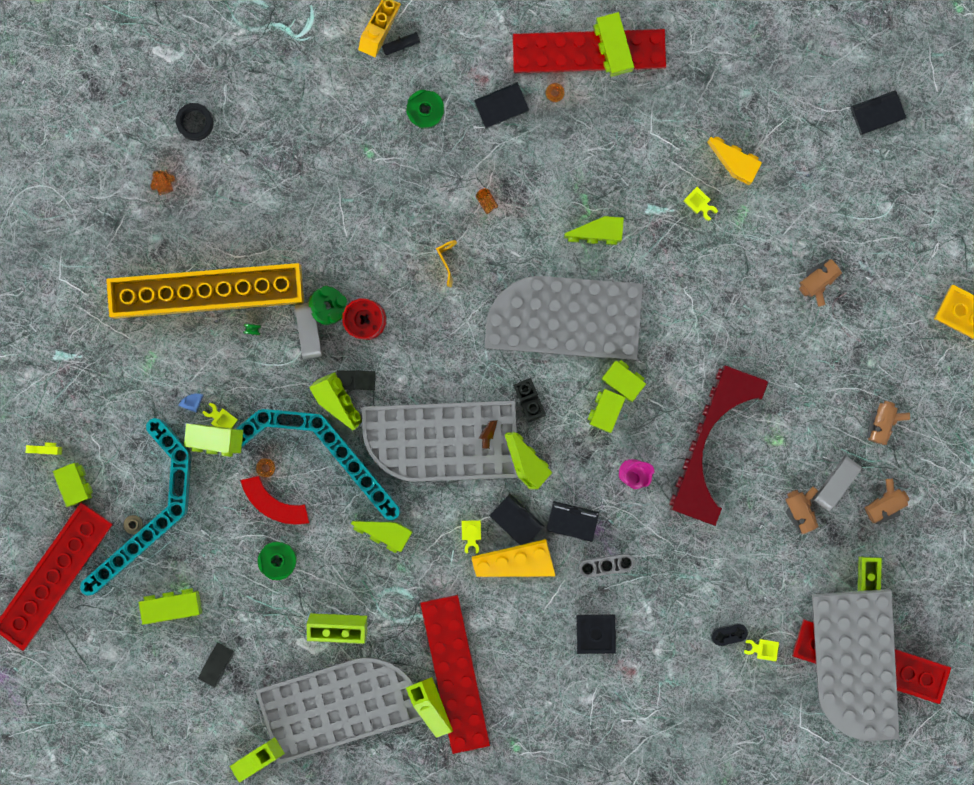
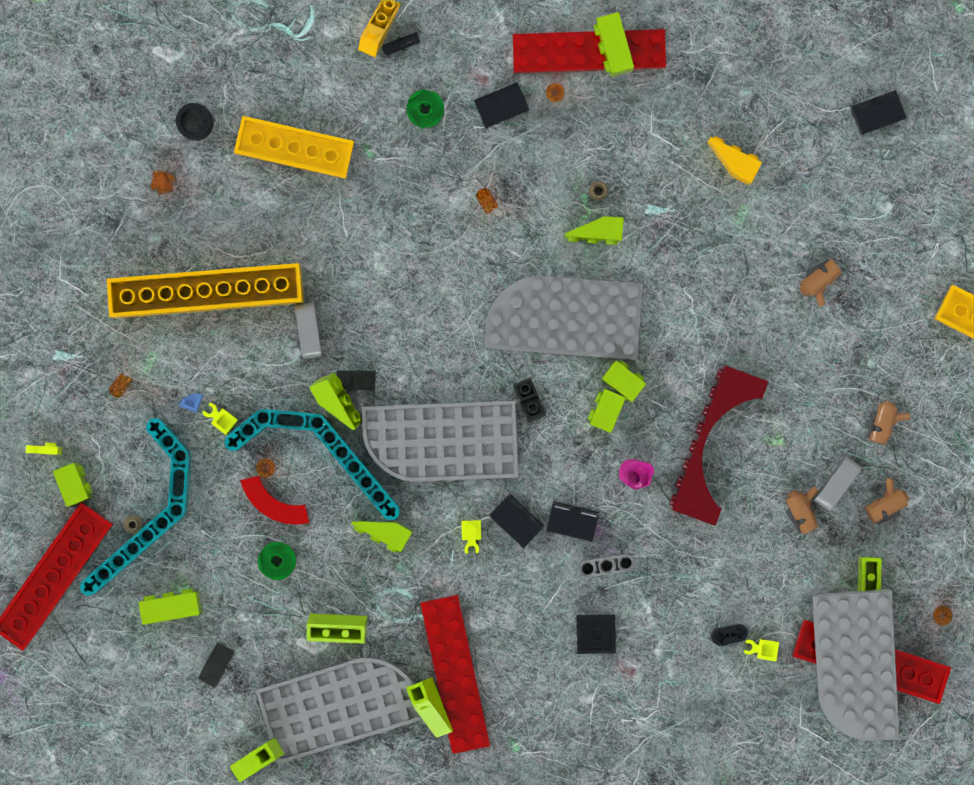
(120, 385): none -> clear orange piece
(213, 439): brick -> none
(252, 329): green bush -> none
(294, 147): none -> yellow plate
(334, 298): green plate -> none
(353, 319): red wheel -> none
(441, 249): yellow piece -> none
(488, 434): reddish brown bar -> none
(518, 561): yellow wing -> none
(527, 465): lime slope -> none
(598, 184): none -> dark tan plate
(698, 201): neon yellow plate -> none
(948, 615): none -> clear orange plate

